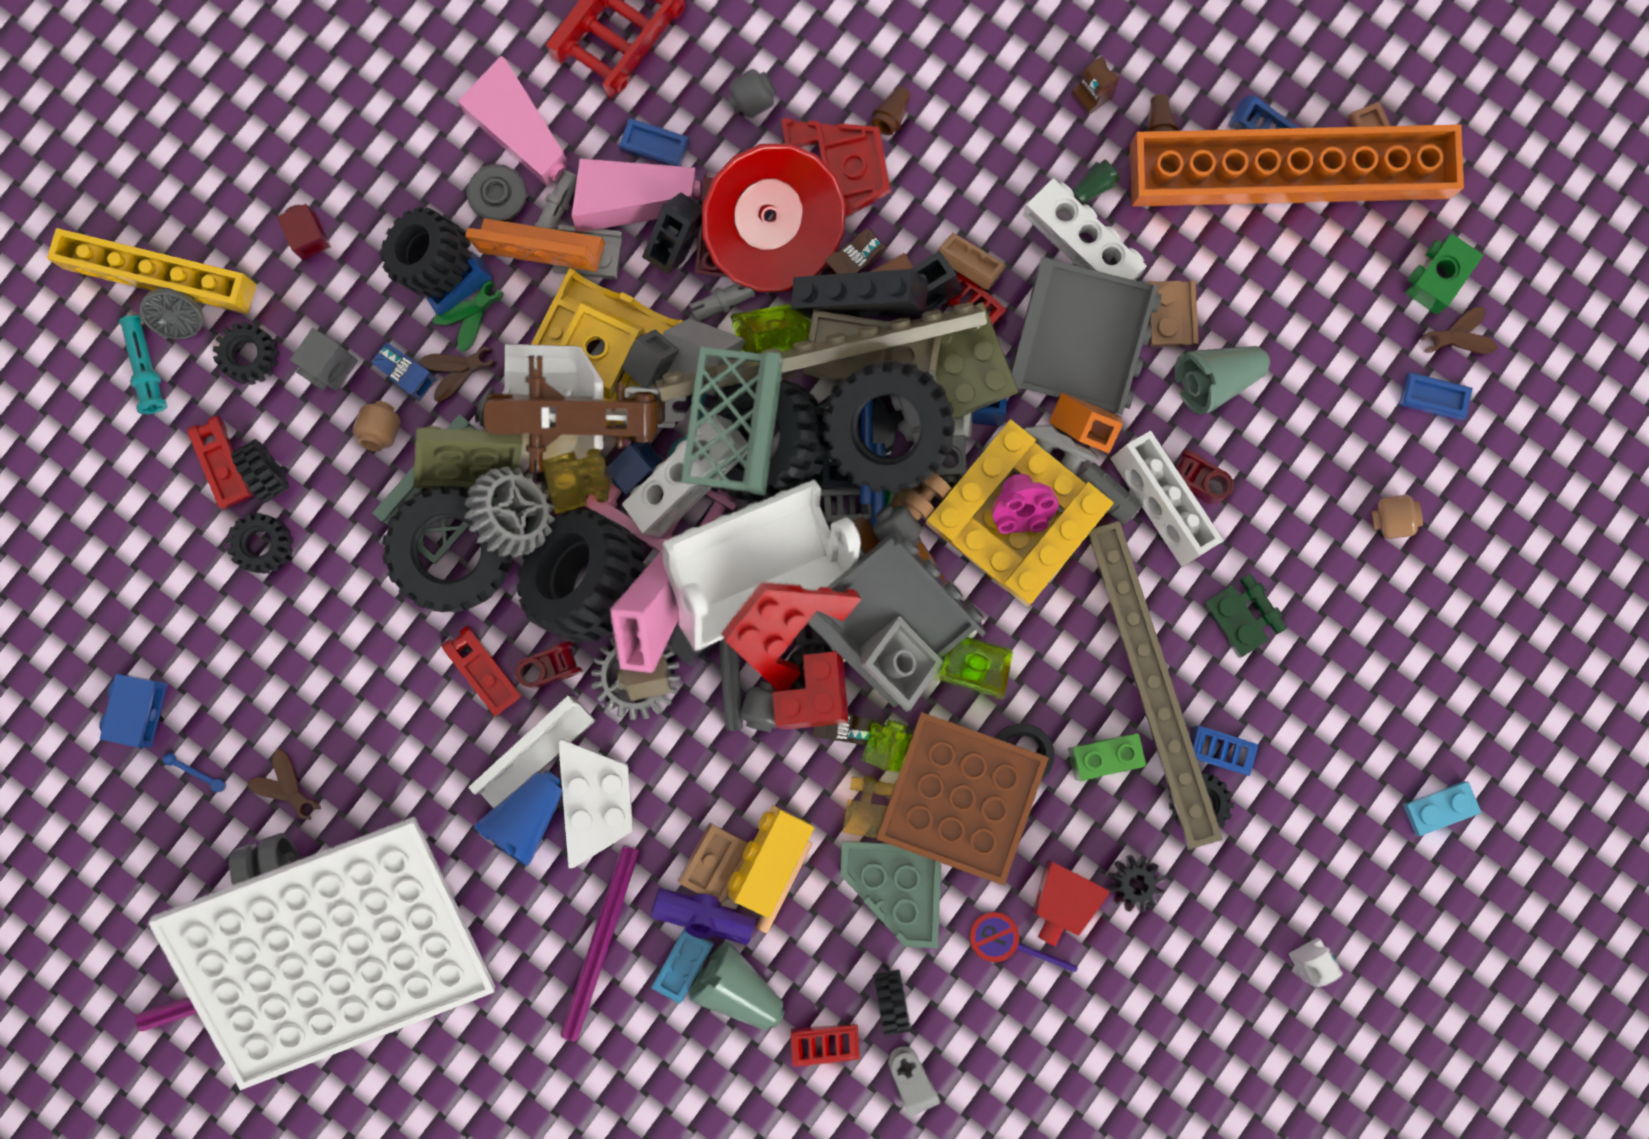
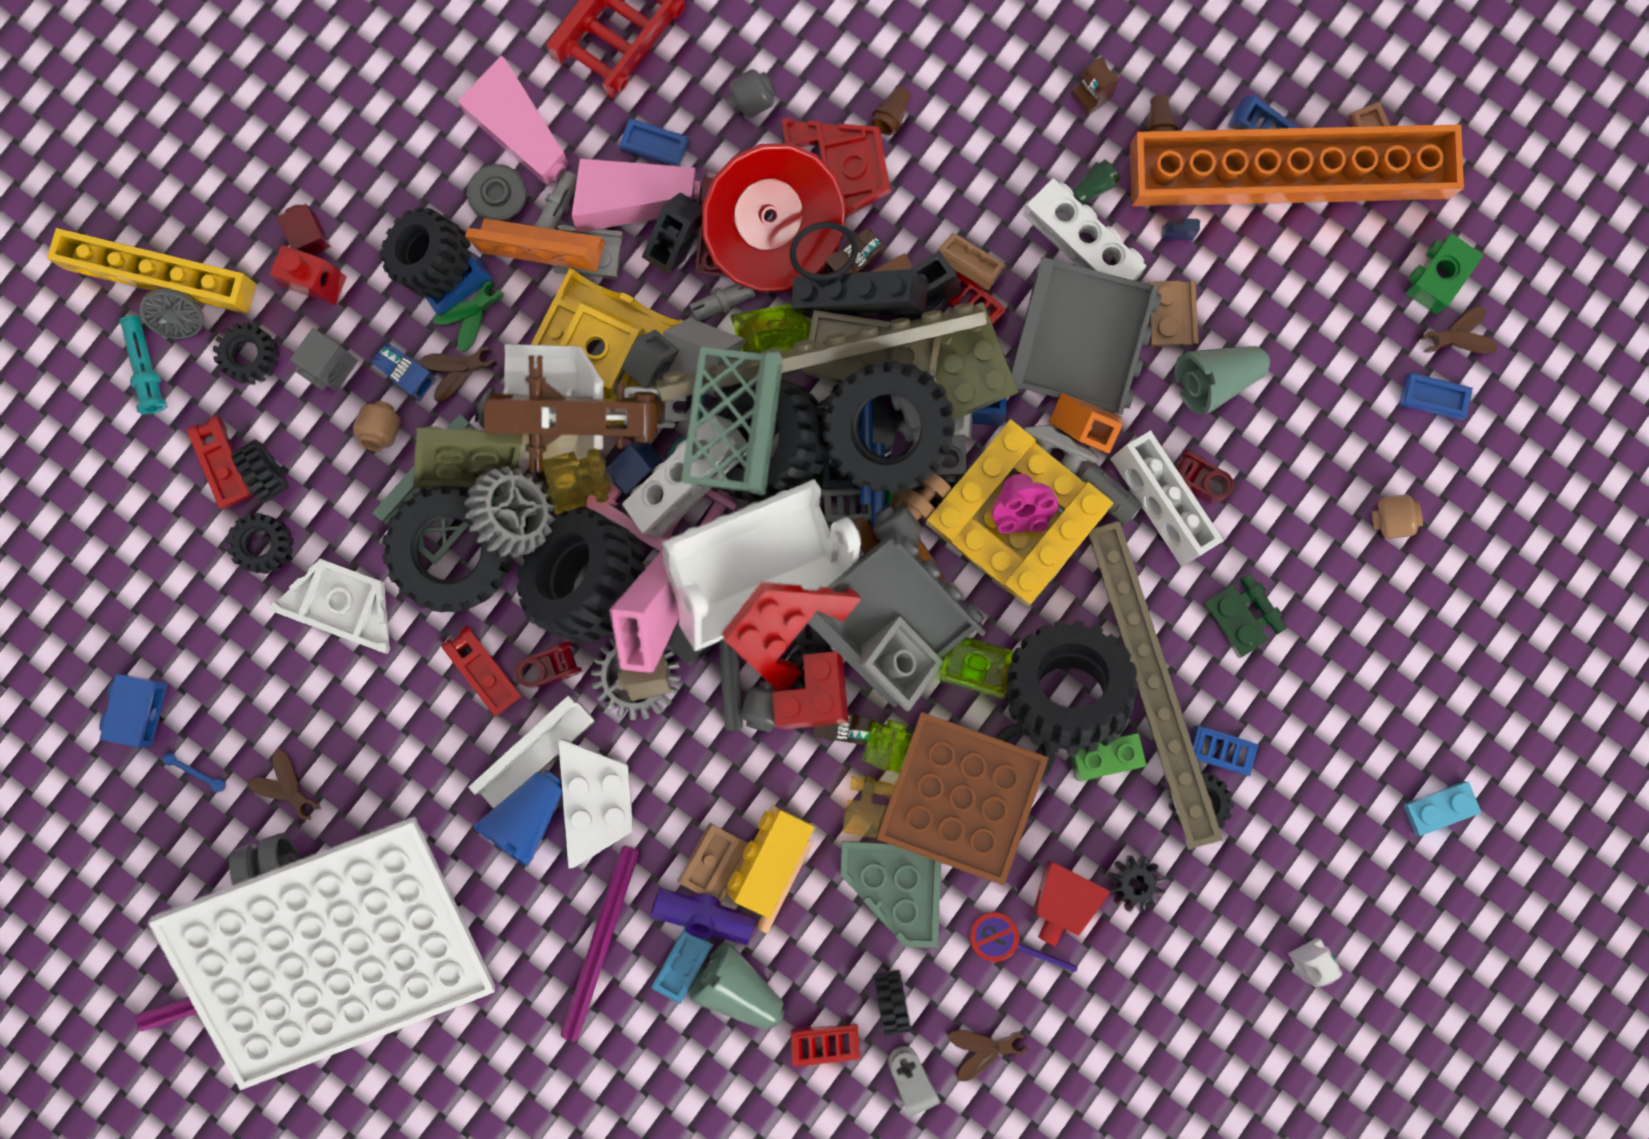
(302, 274): none -> red torso
(339, 604): none -> white wing
(823, 277): none -> black tyre
(986, 1051): none -> reddish brown piece
(1071, 648): none -> black tyre
(1184, 231): none -> dark blue tile

